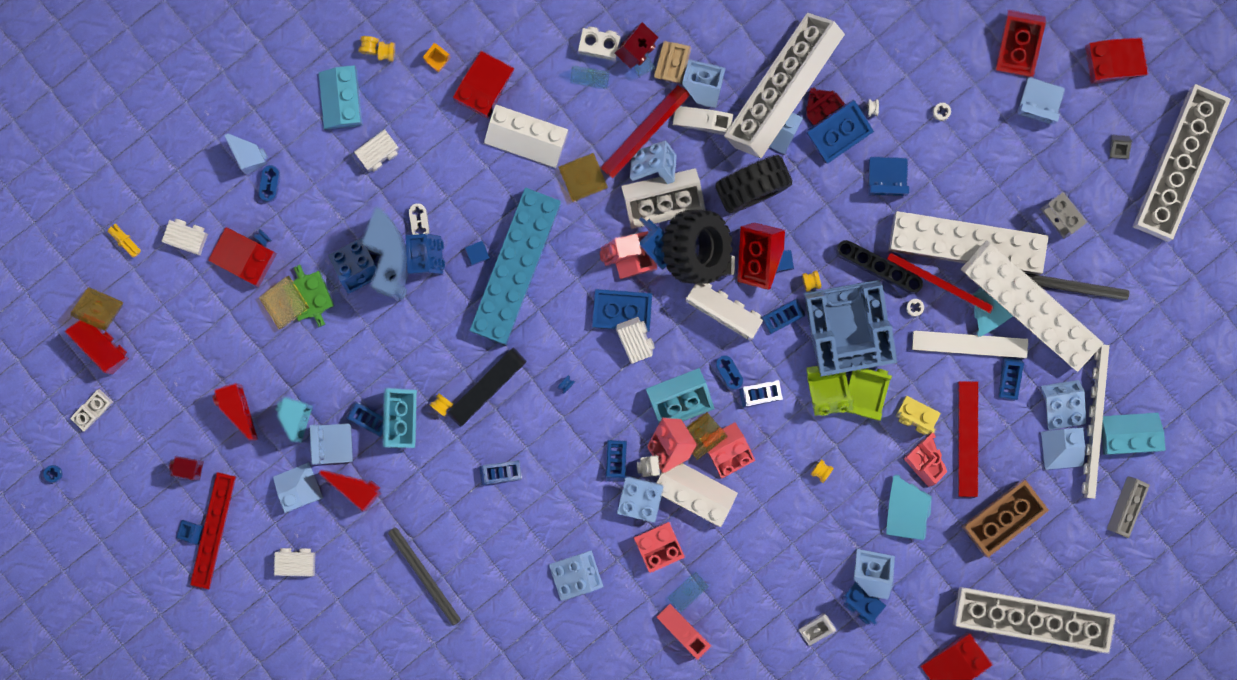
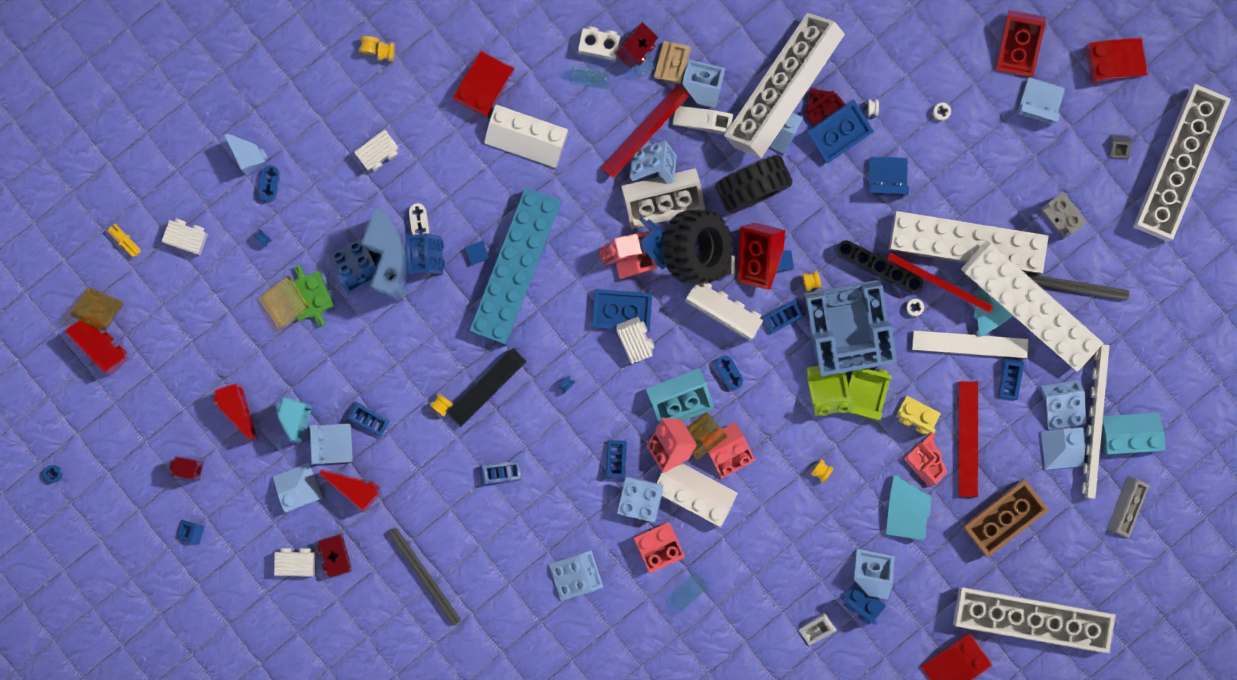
(91, 410): white slope -> none
(213, 530): red tile -> none
(242, 257): red slope -> none
(340, 97): medium azure slope -> none
(342, 562): none -> dark red brick
(399, 418): medium azure slope -> none
(436, 57): light orange panel -> none
(583, 177): clear yellow tile -> none
(648, 466): white slope -> none
(683, 631): coral slope -> none
(745, 397): slope -> none

